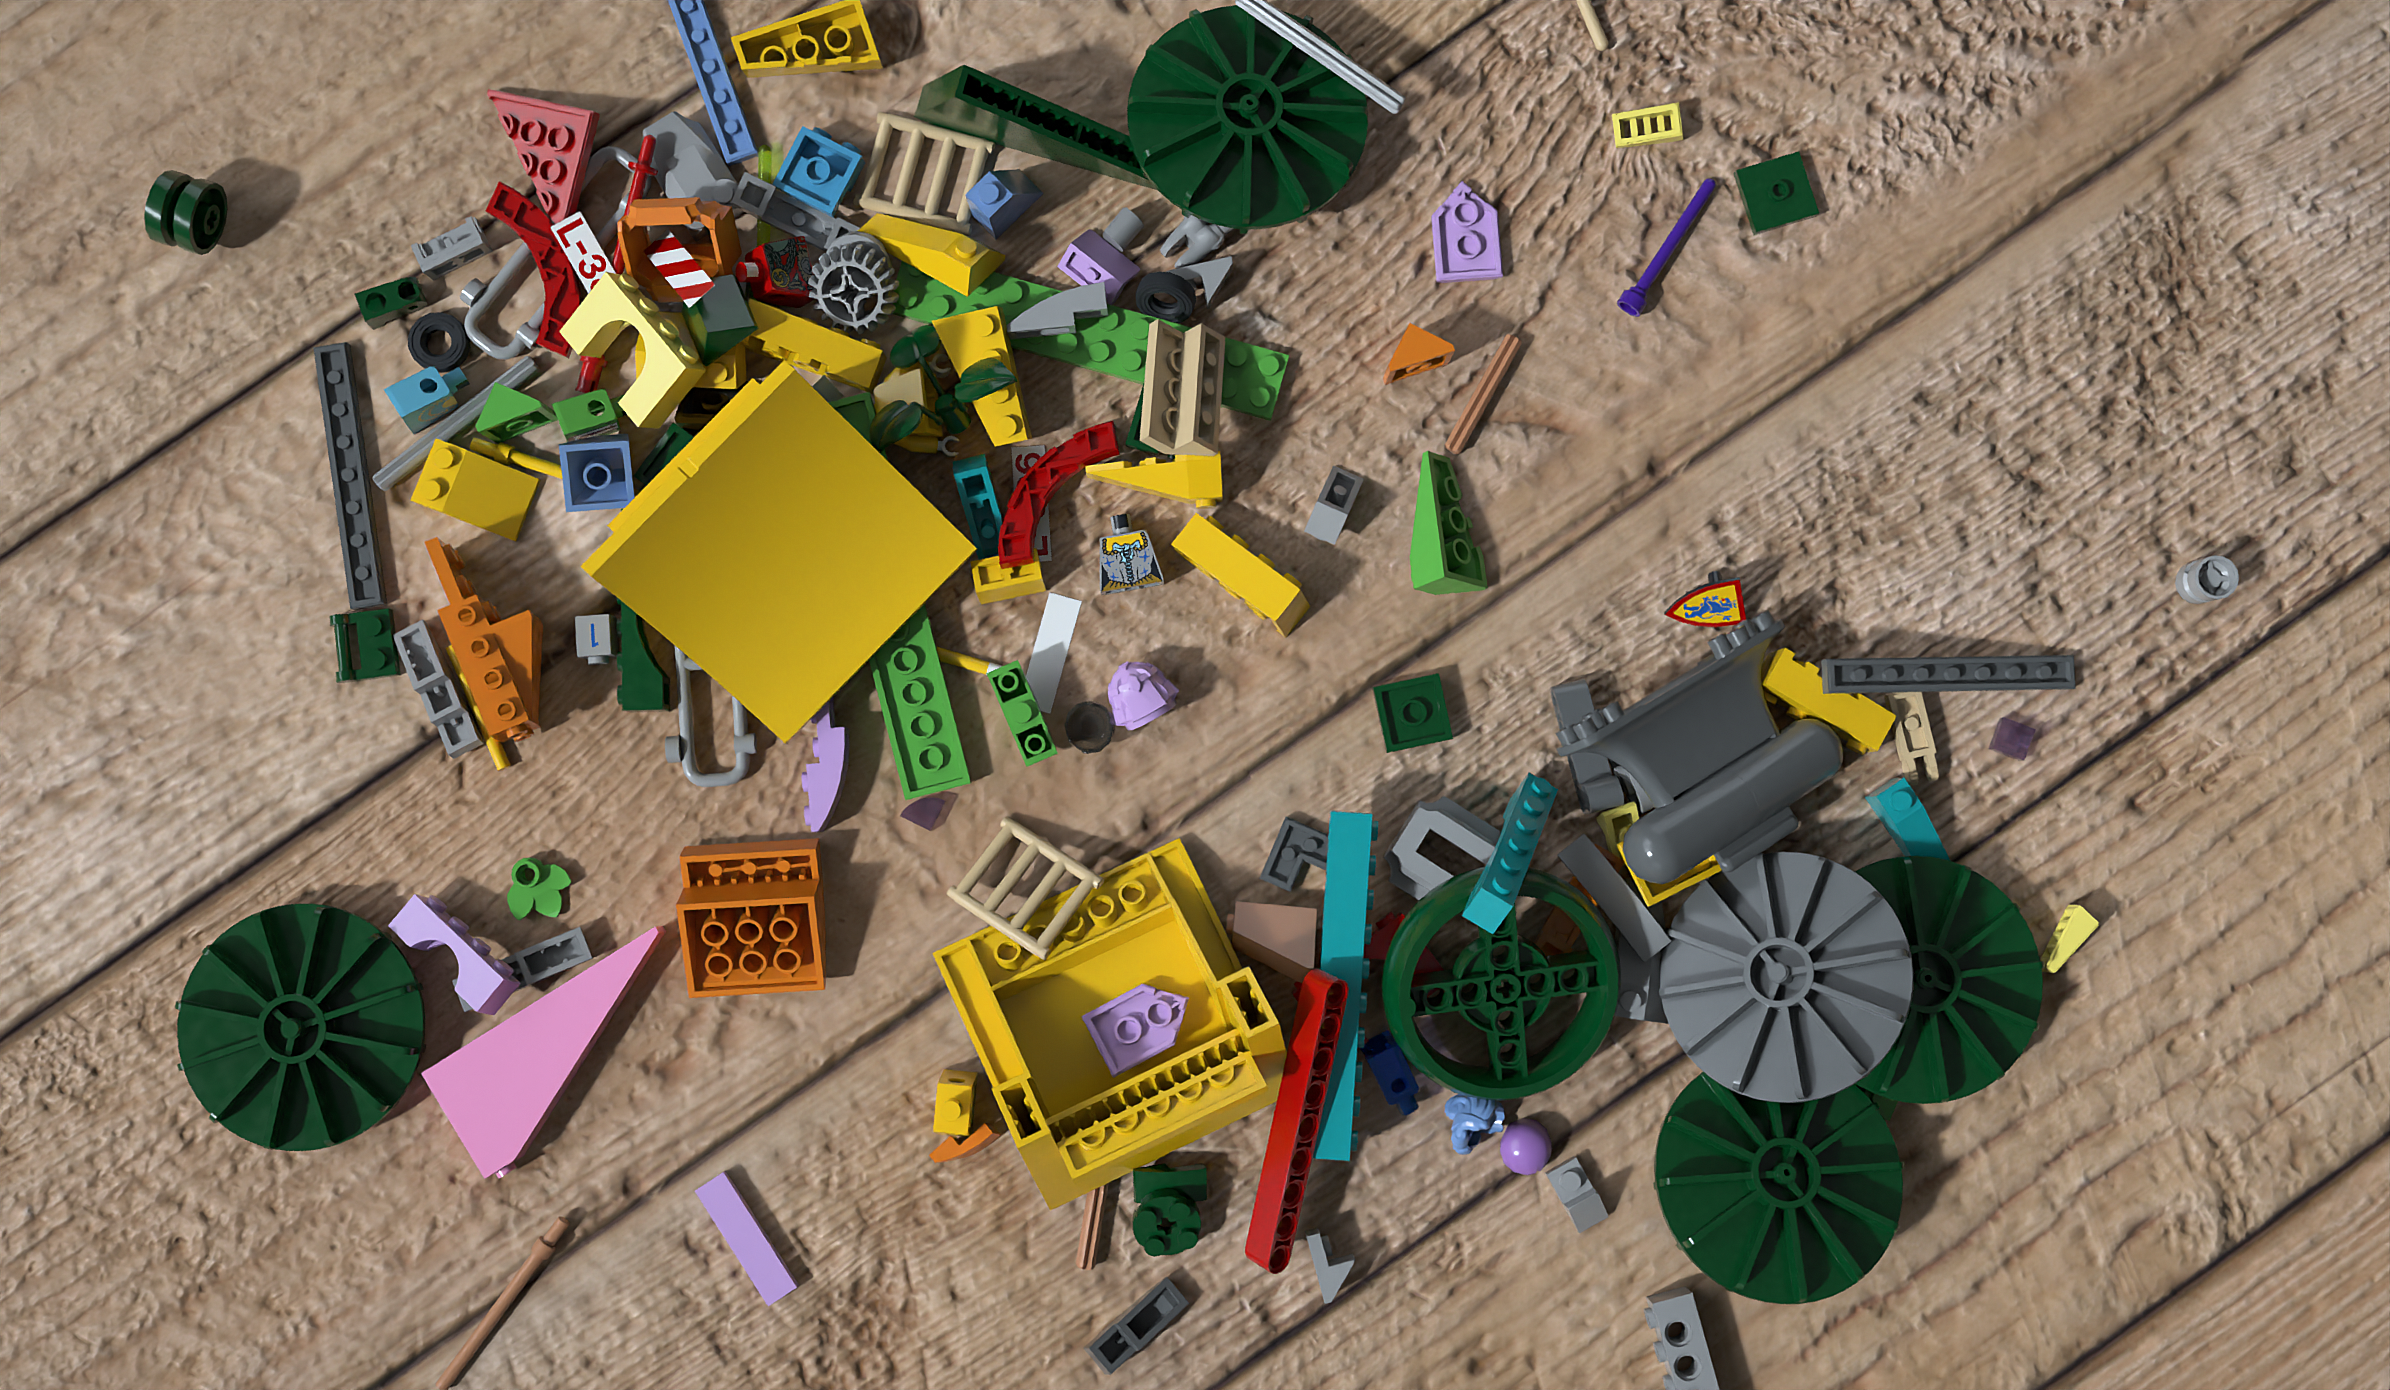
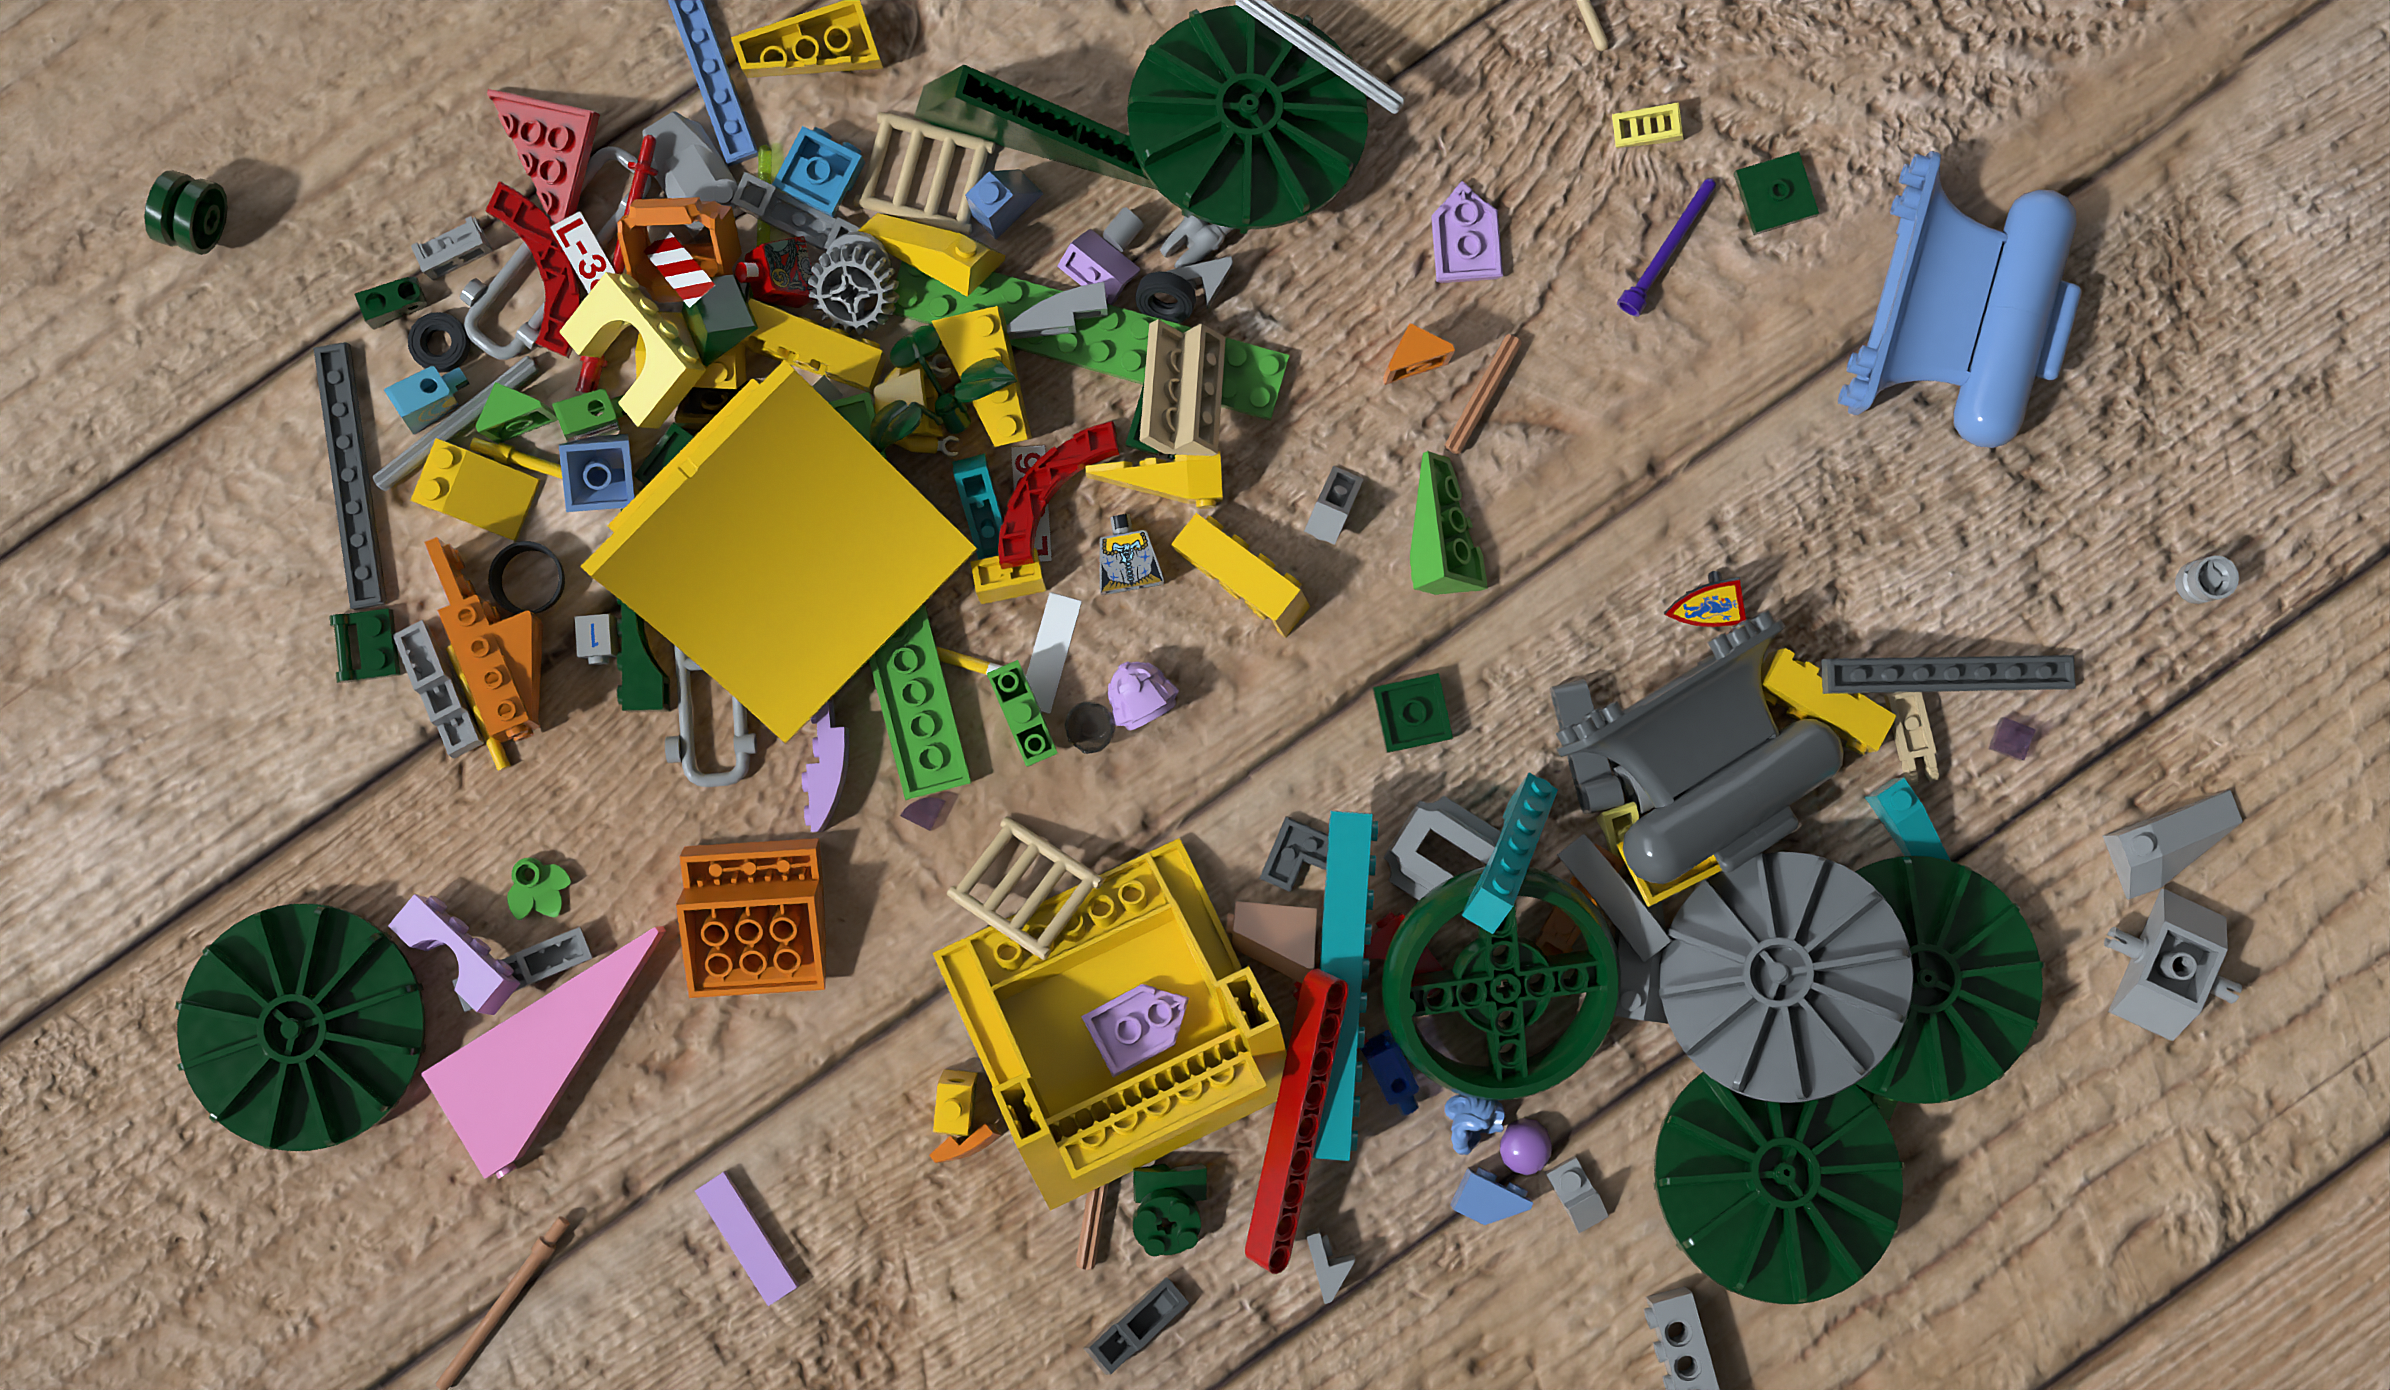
(497, 568): none -> black tyre
(1487, 1200): none -> medium blue slope
(1970, 305): none -> medium blue piece
(2069, 934): light yellow slope -> none
(2164, 845): none -> light grey wedge
(2177, 935): none -> light grey slope

